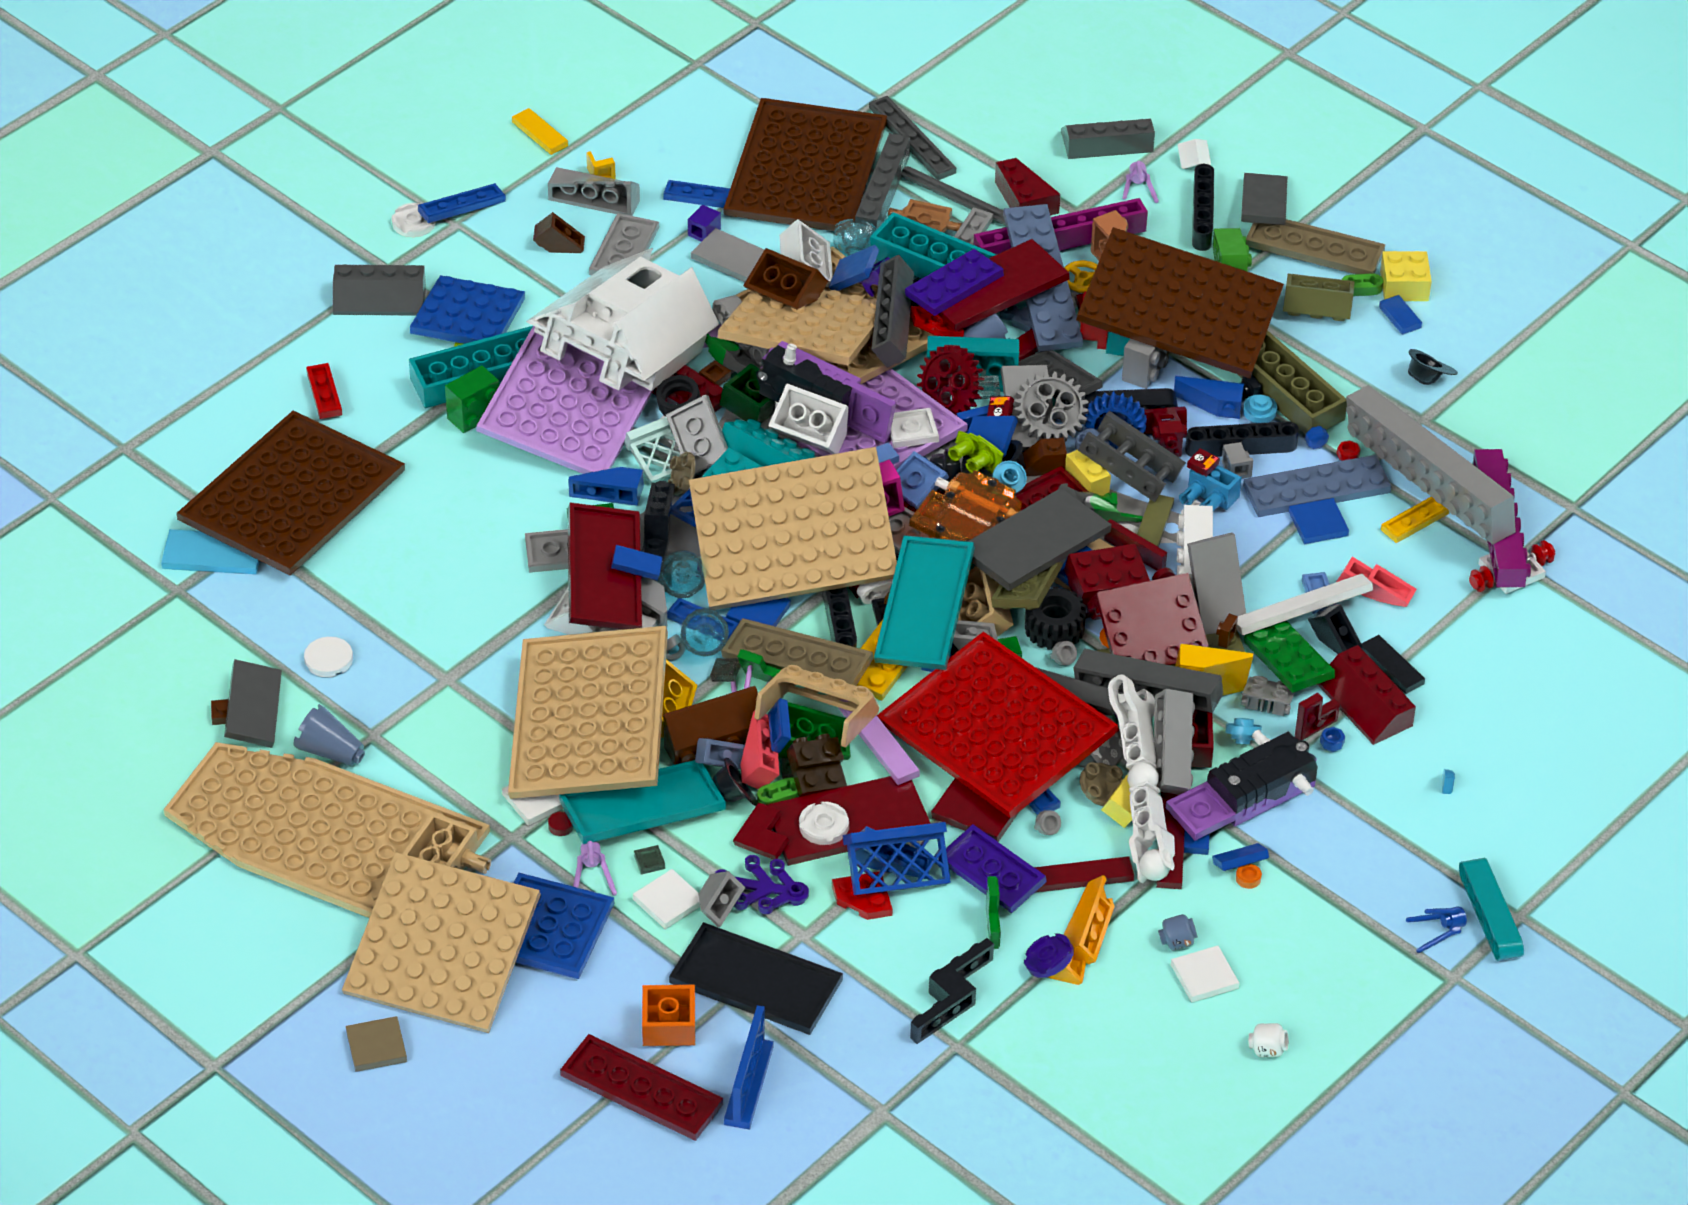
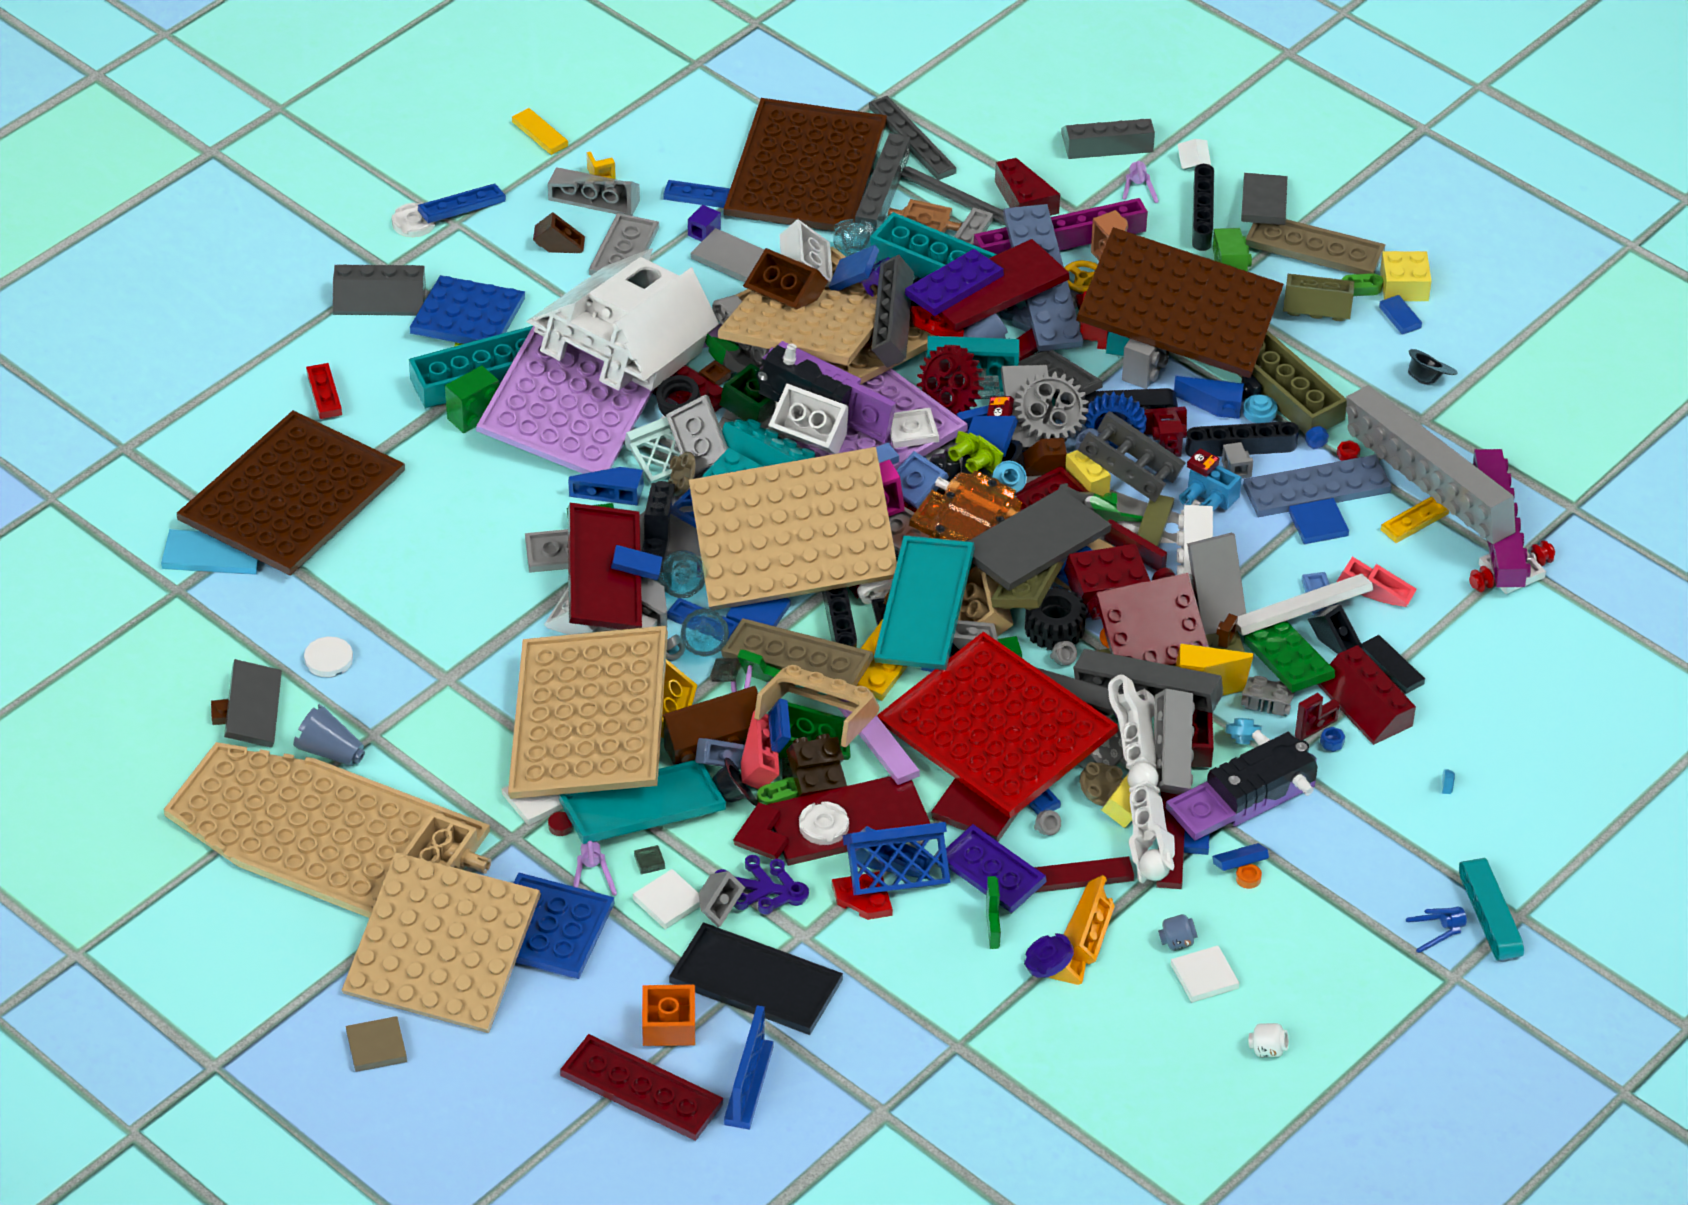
(951, 990): black bracket -> none

